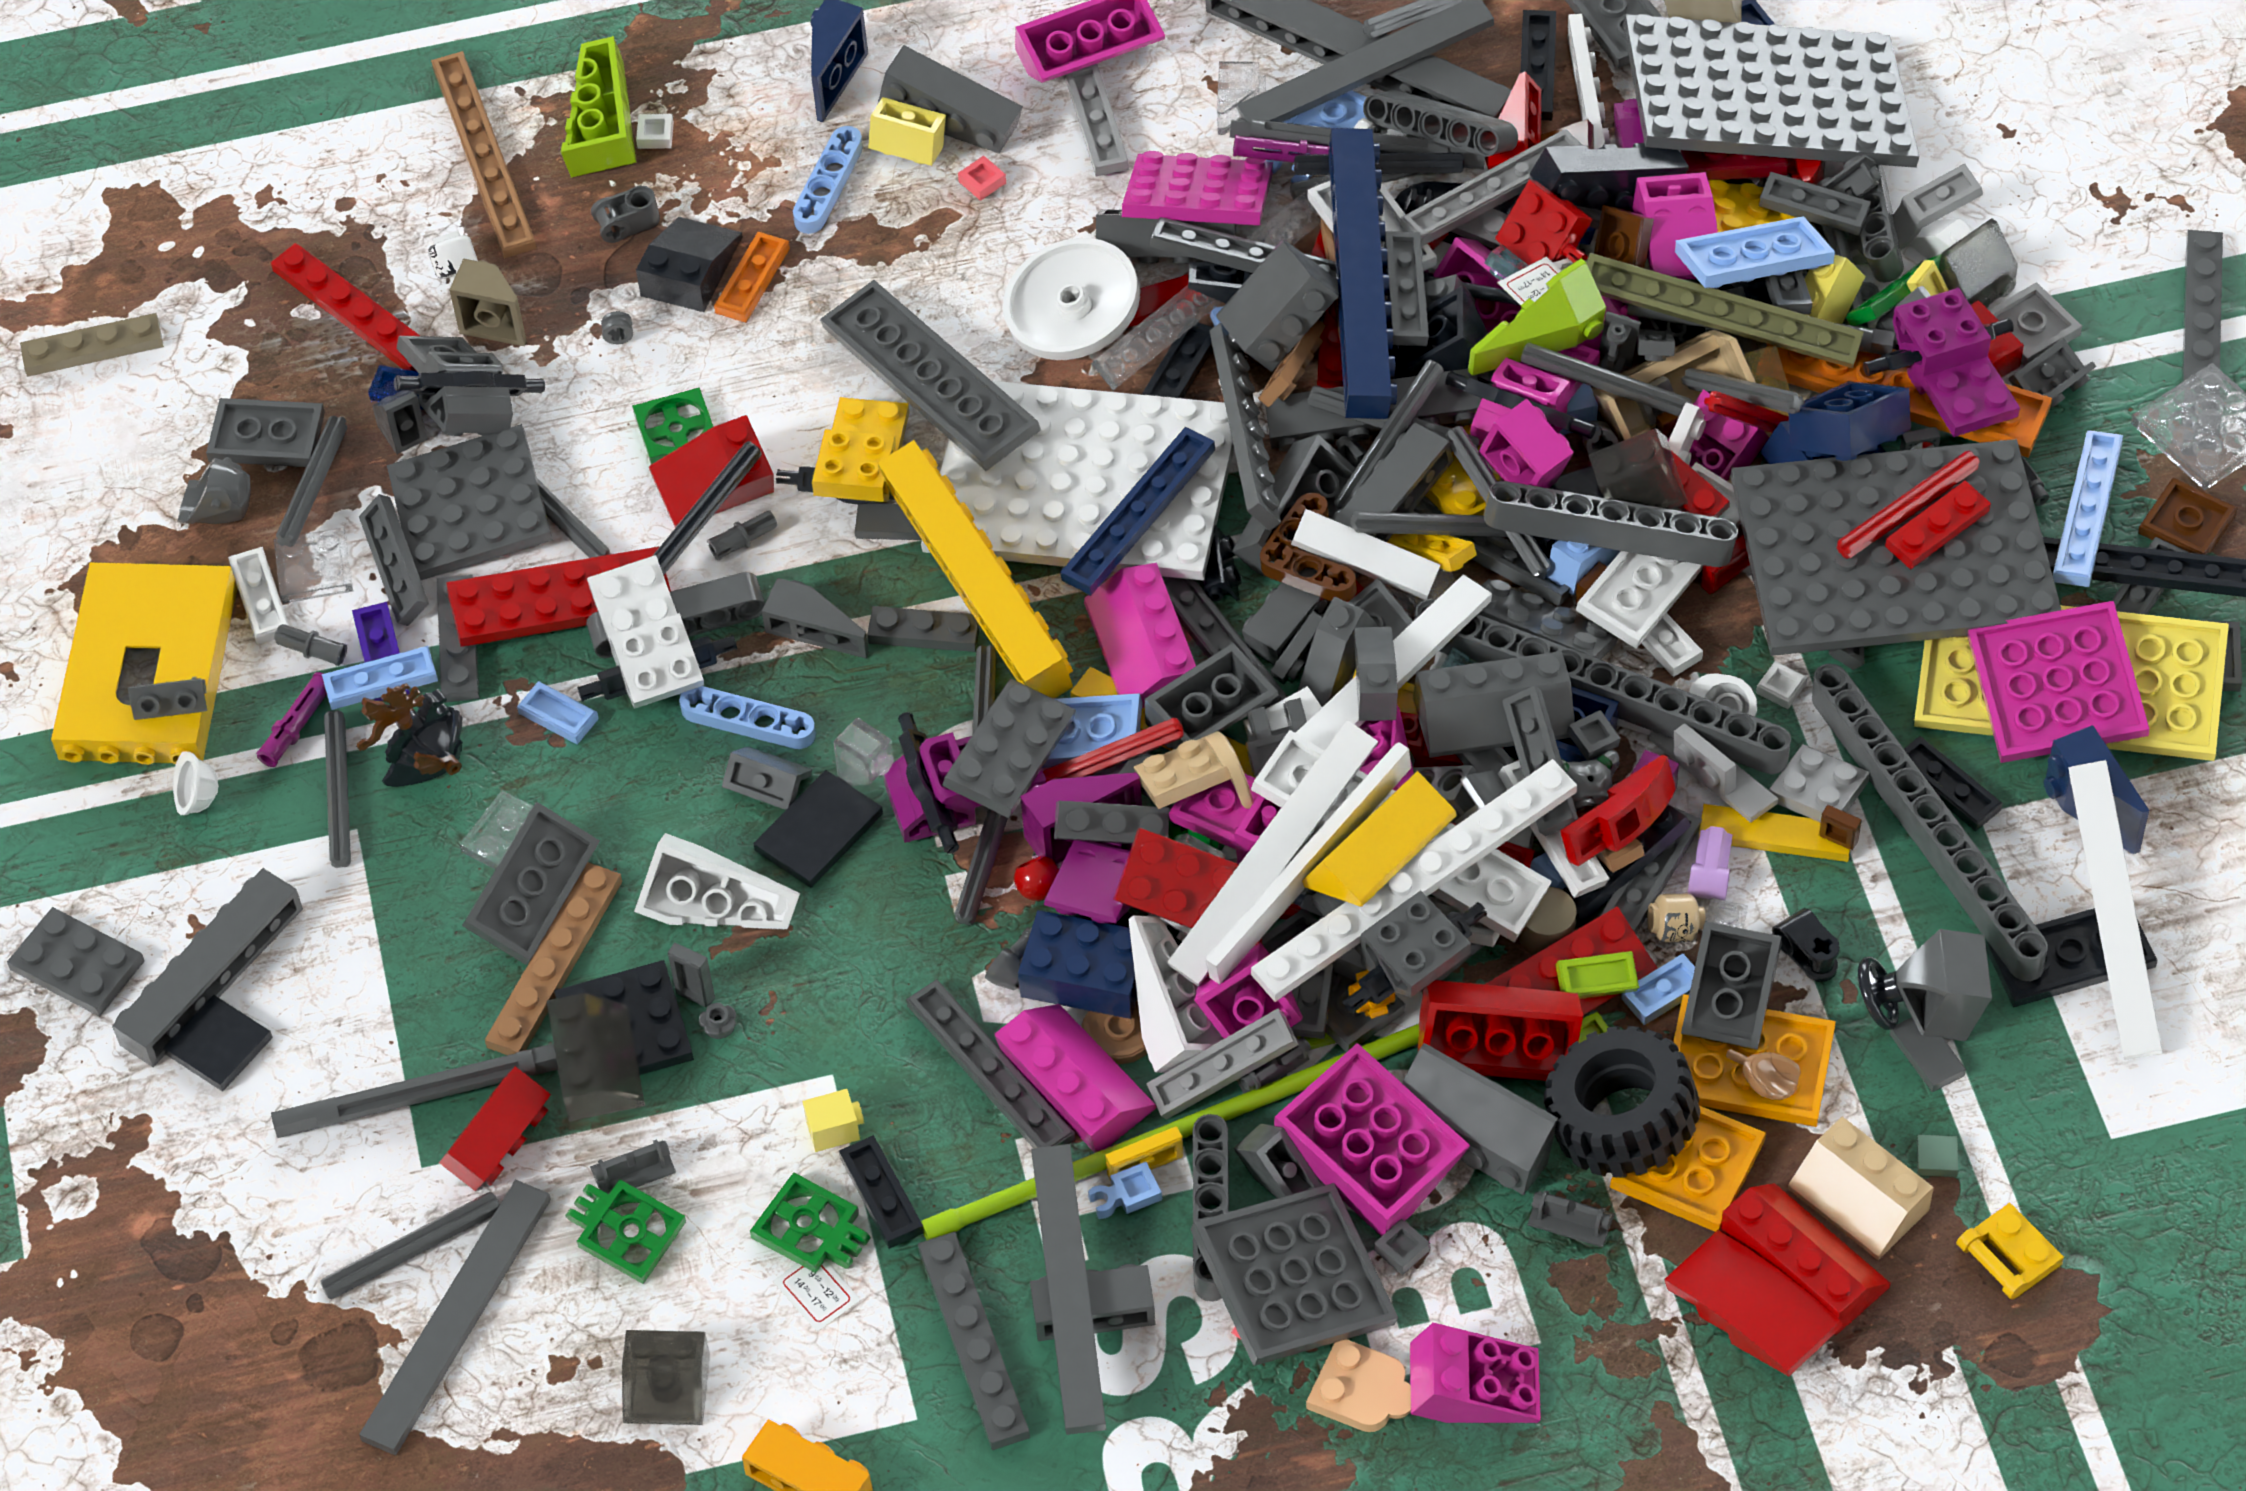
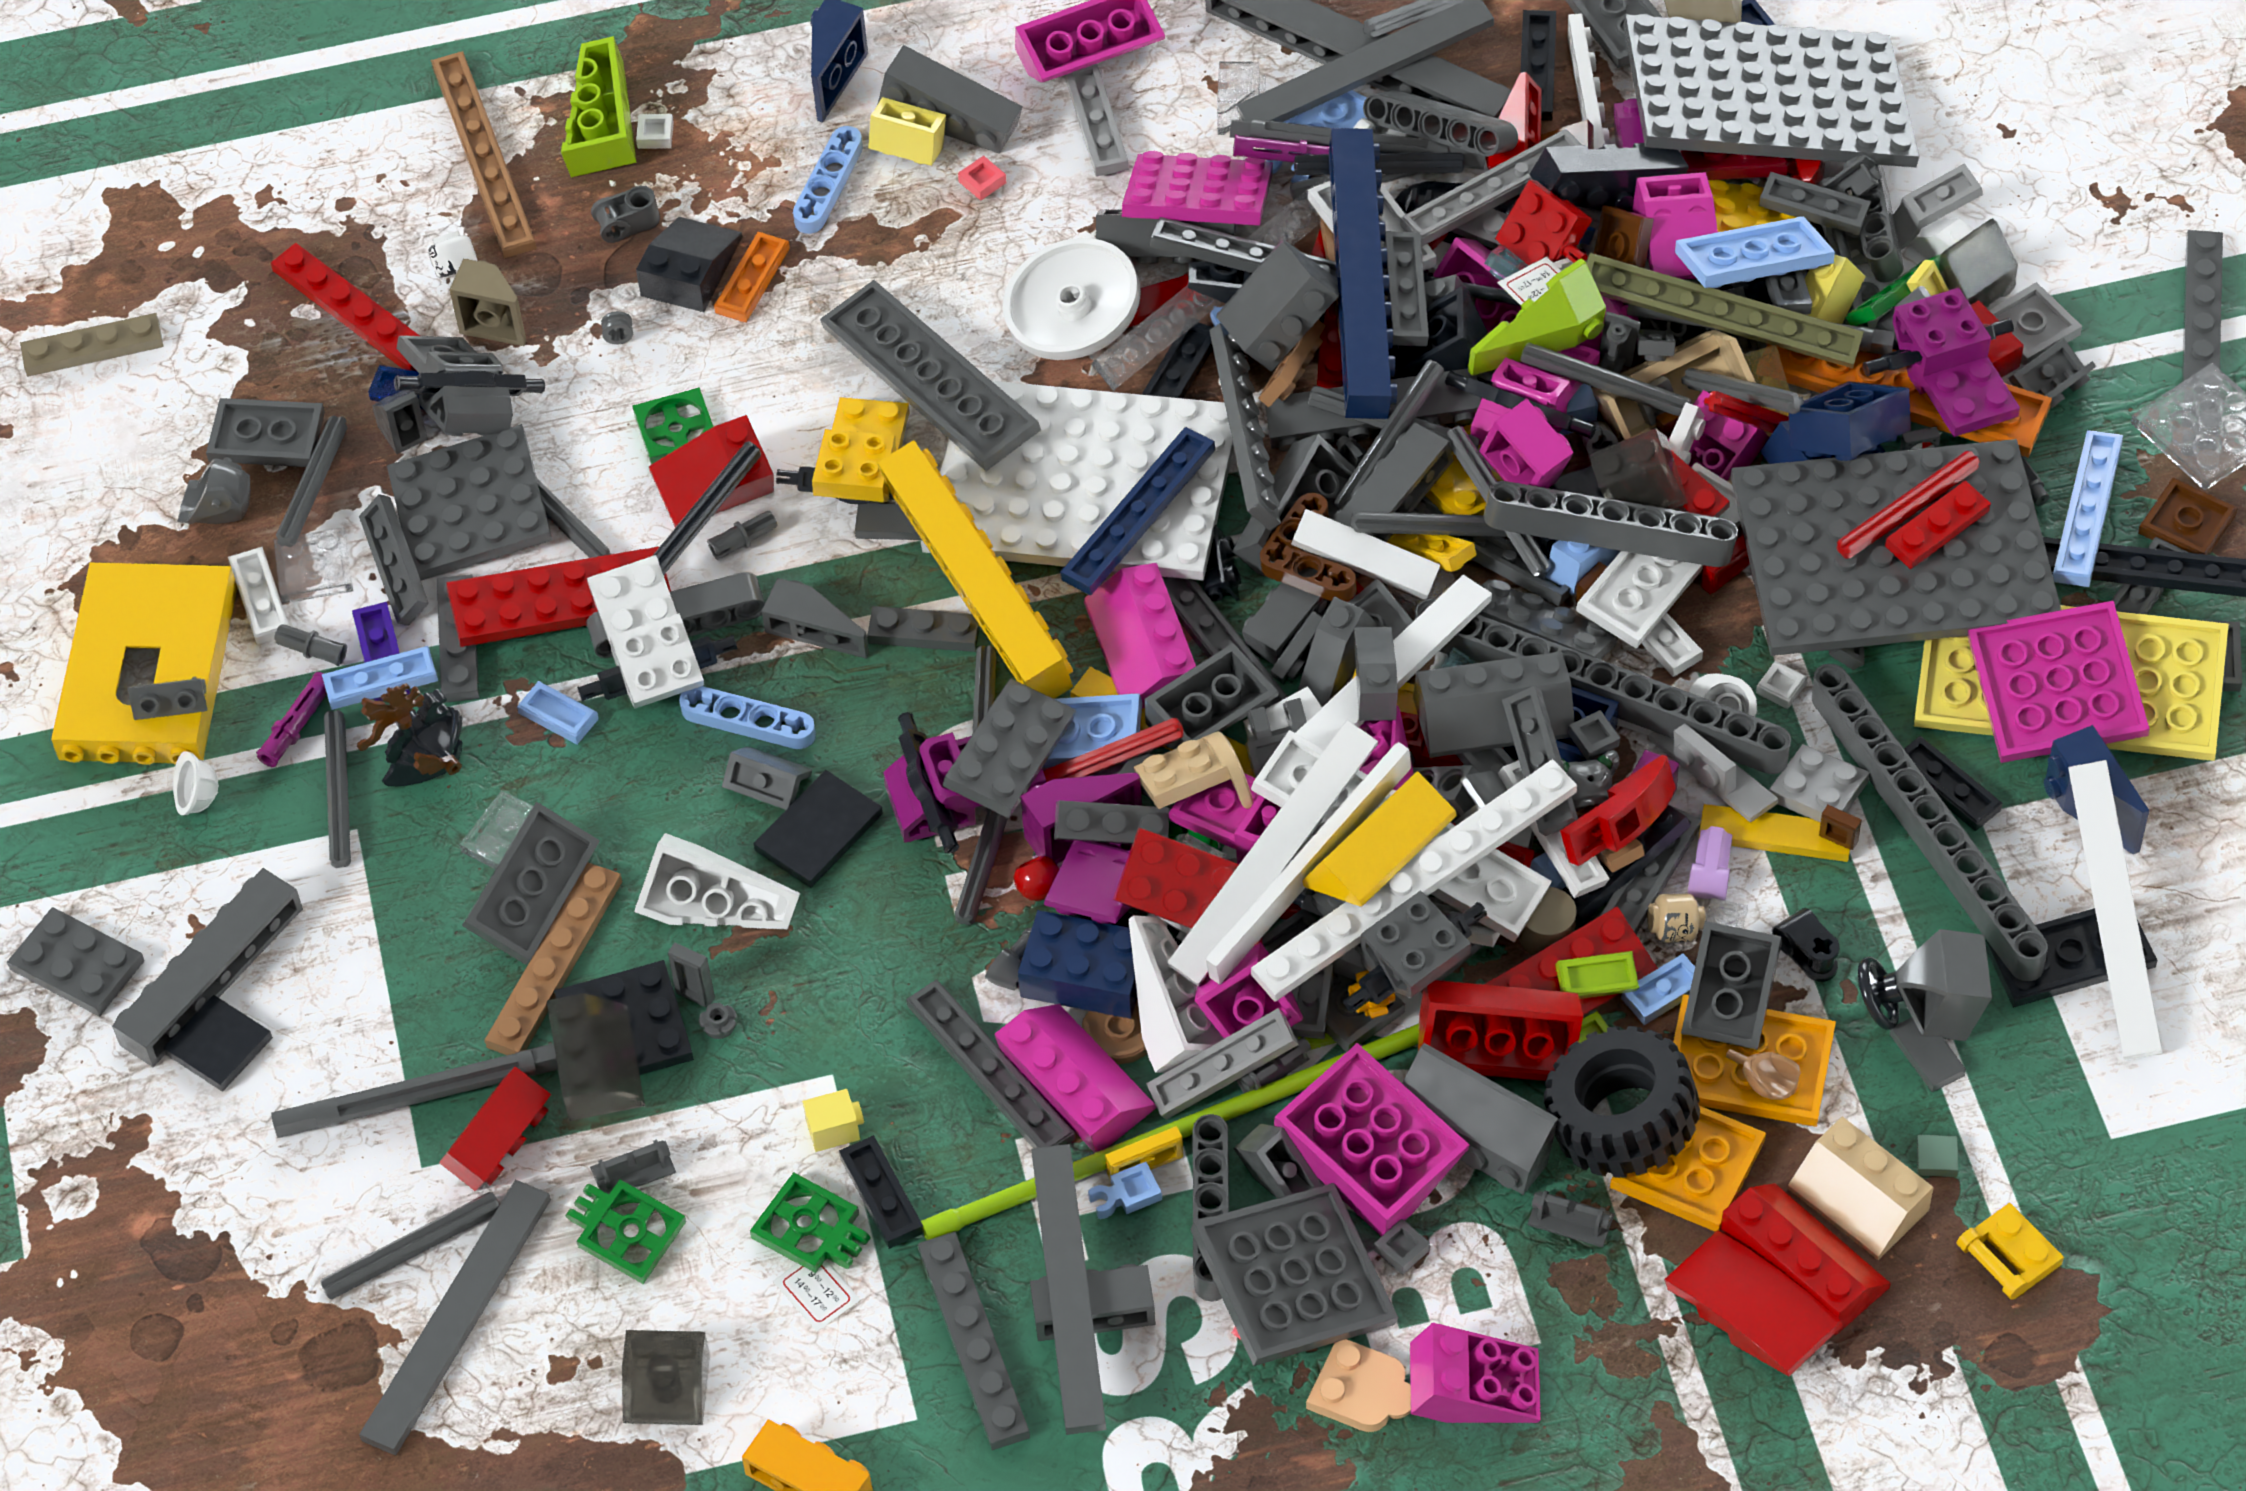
(862, 754): clear slope -> none

